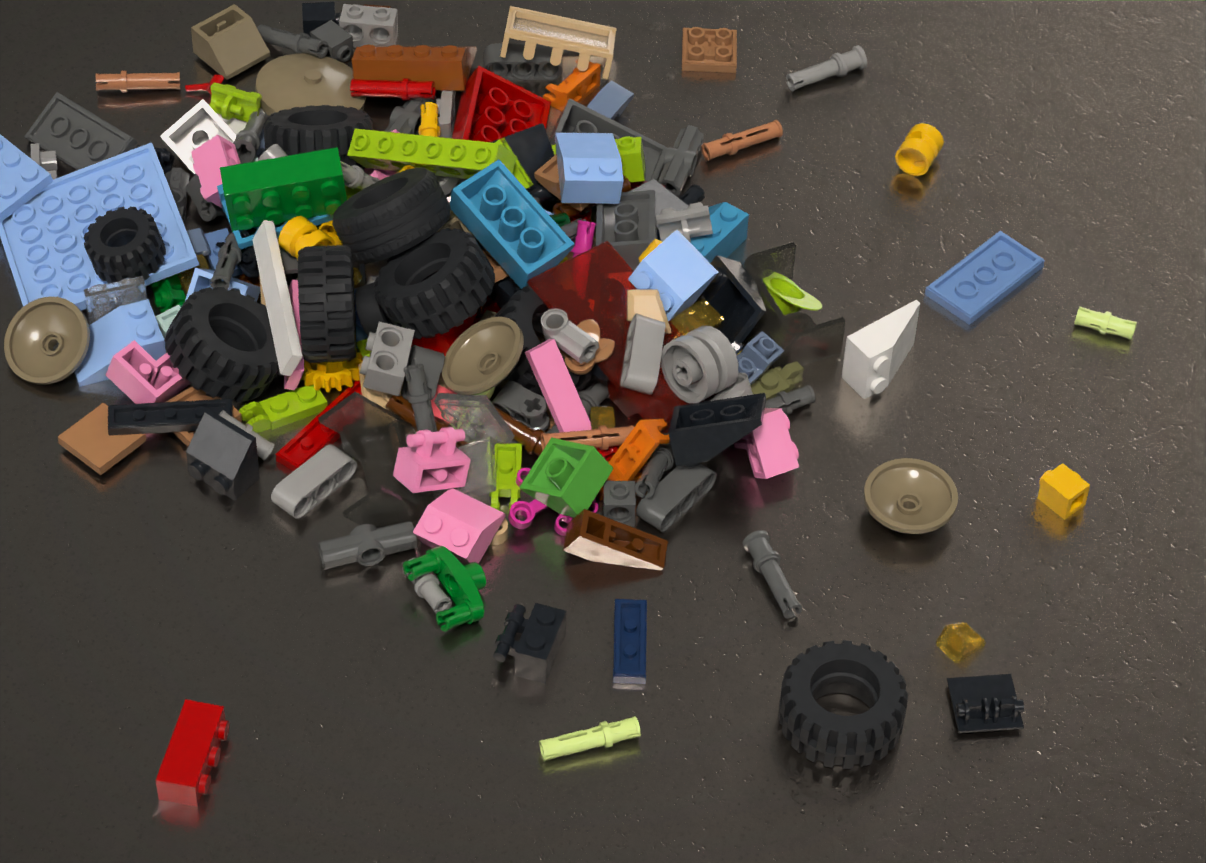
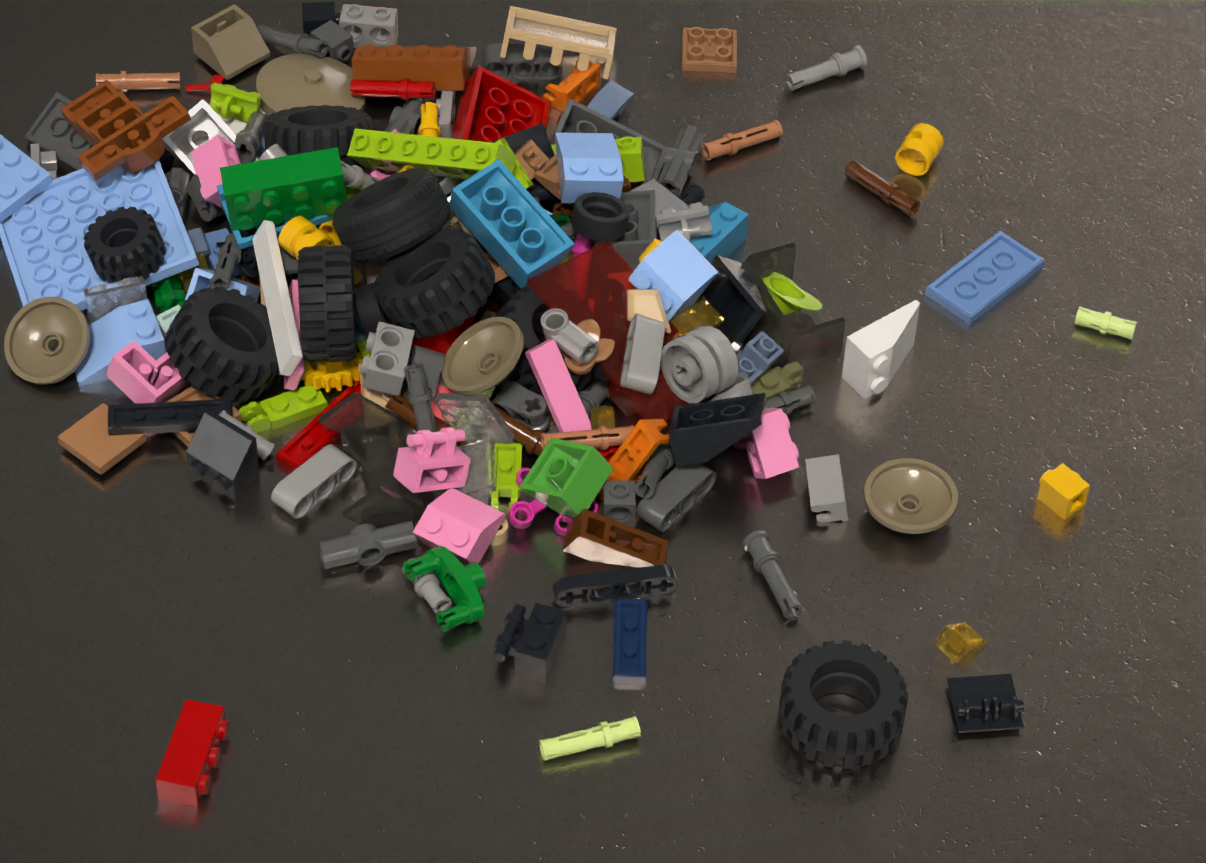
(120, 129): none -> dark orange slope
(531, 158): none -> medium nougat tile
(595, 204): none -> black tyre
(650, 581): none -> black beam
(827, 488): none -> light grey hinge
(890, 193): none -> reddish brown pin

